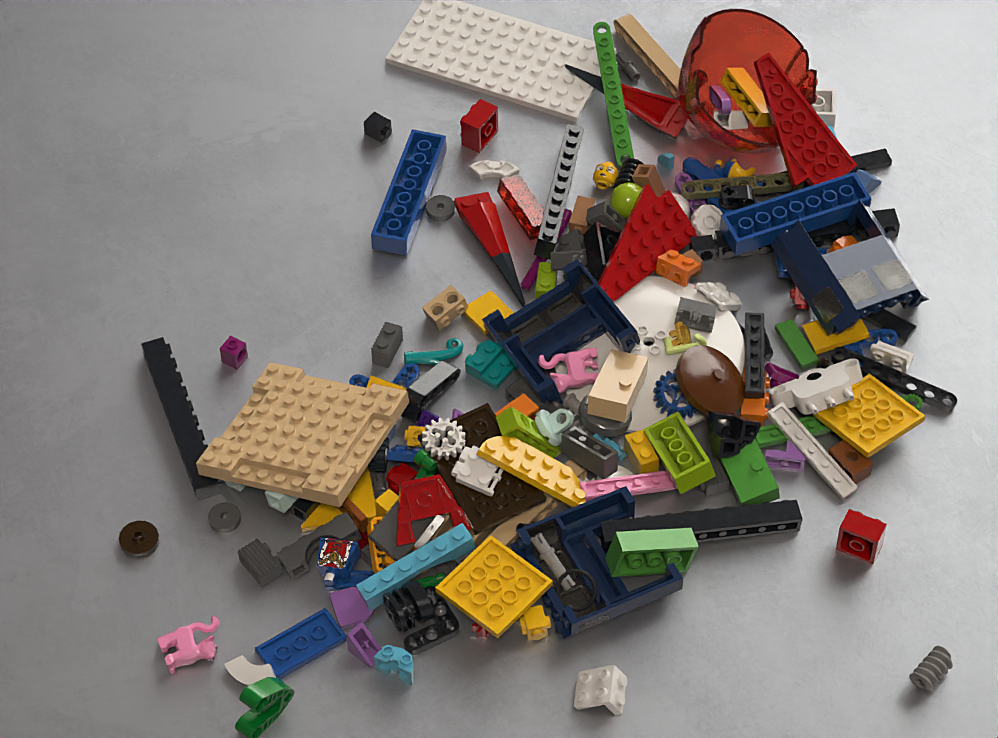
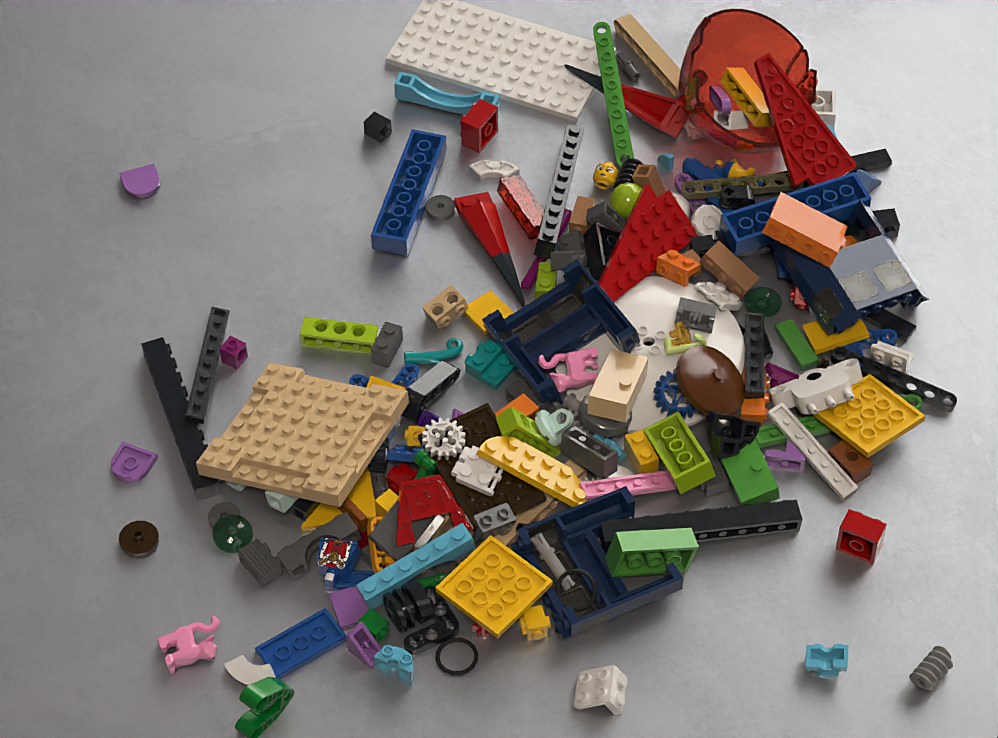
(132, 463): none -> medium lavender tile
(141, 181): none -> medium lavender tile
(207, 365): none -> black tile
(232, 542): none -> clear green dish
(338, 335): none -> lime brick
(376, 624): none -> green brick
(414, 90): none -> medium azure arch
(443, 668): none -> black piece
(493, 522): none -> dark grey bracket
(729, 269): none -> medium nougat brick
(763, 301): none -> clear green dish
(805, 229): none -> panel
(827, 661): none -> medium azure cylinder

